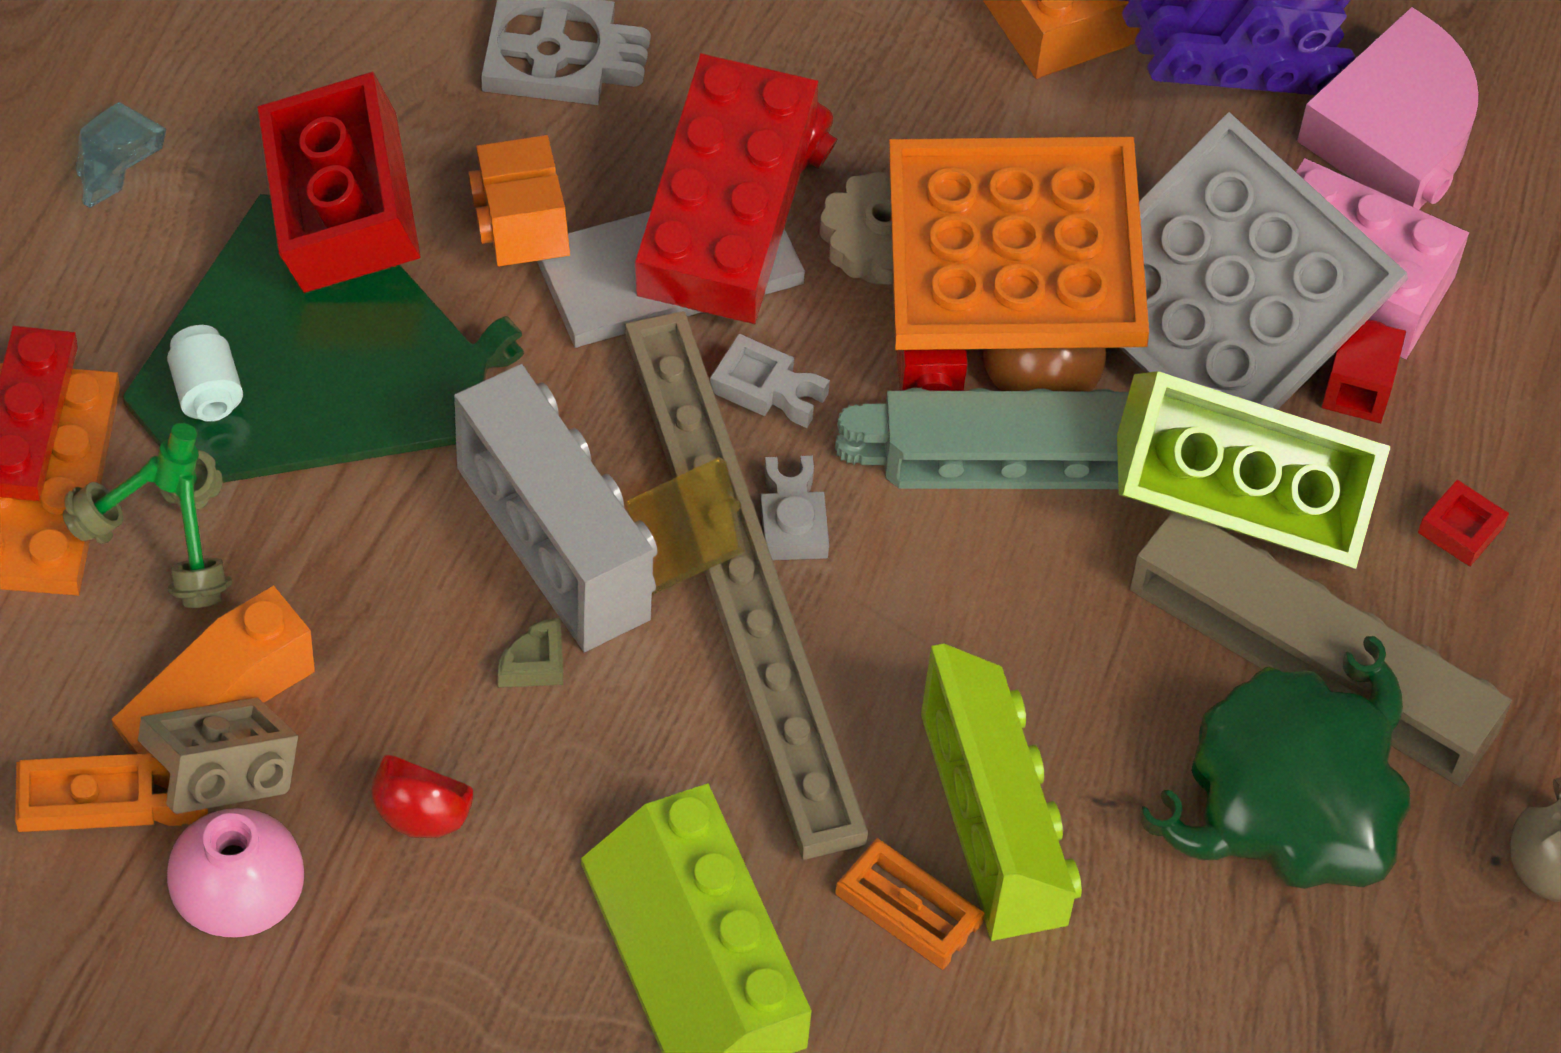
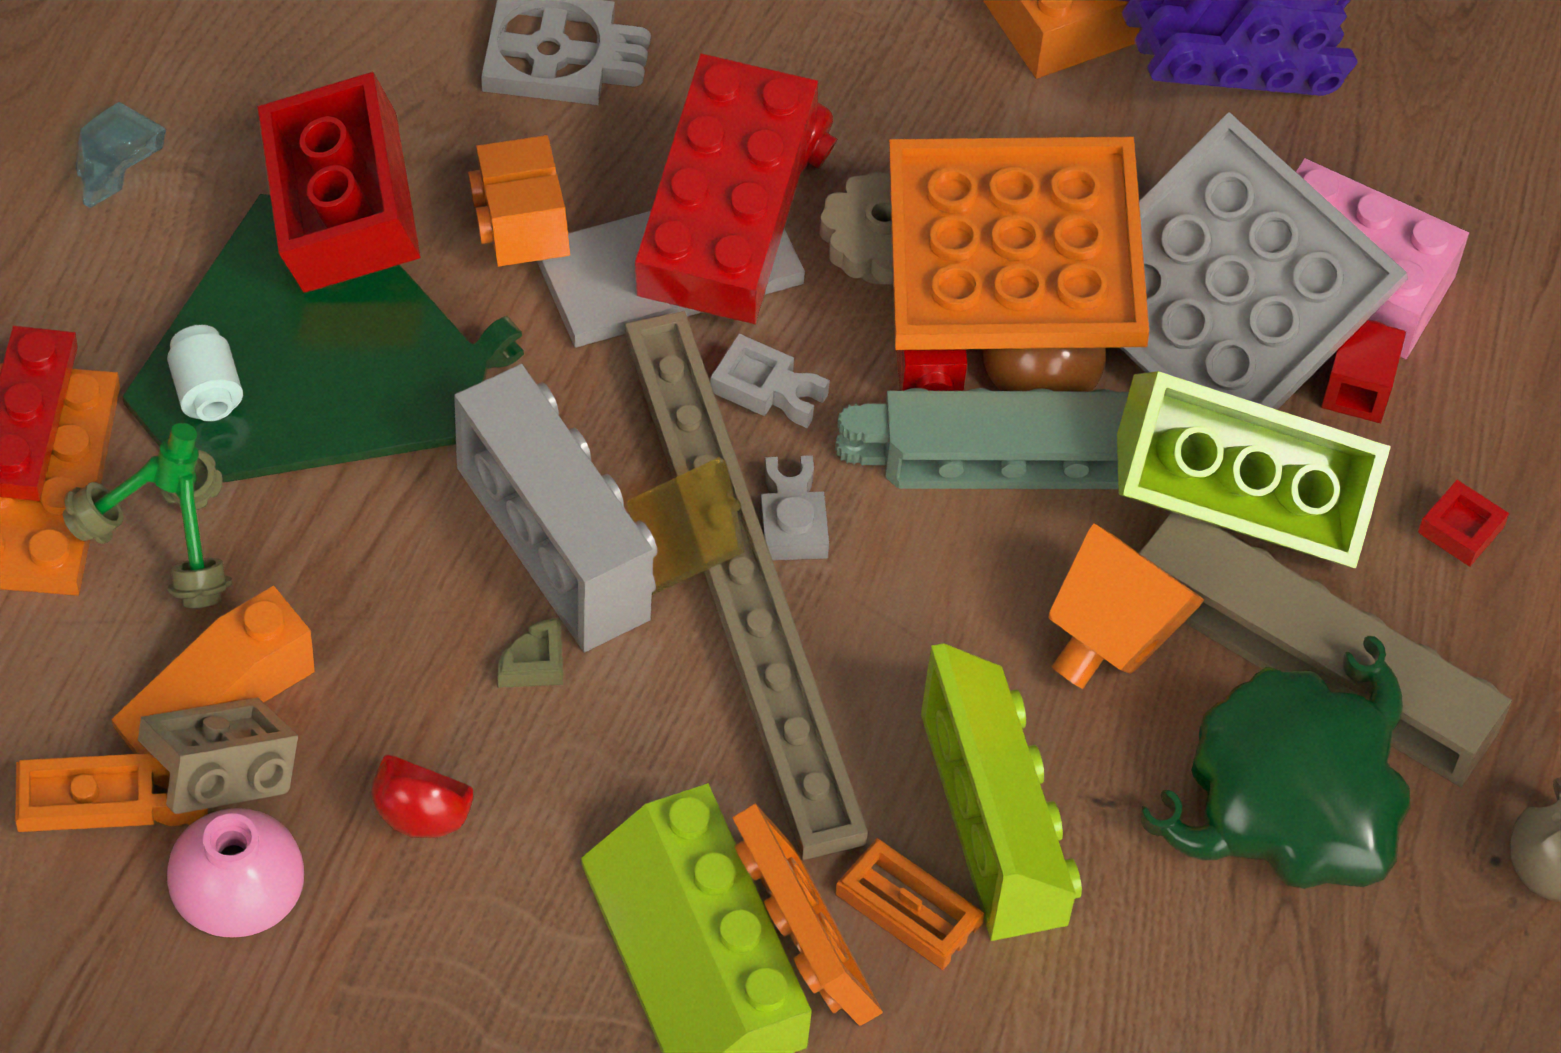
(803, 915): none -> orange plate
(1116, 608): none -> orange torso
(1398, 113): bright pink brick -> none

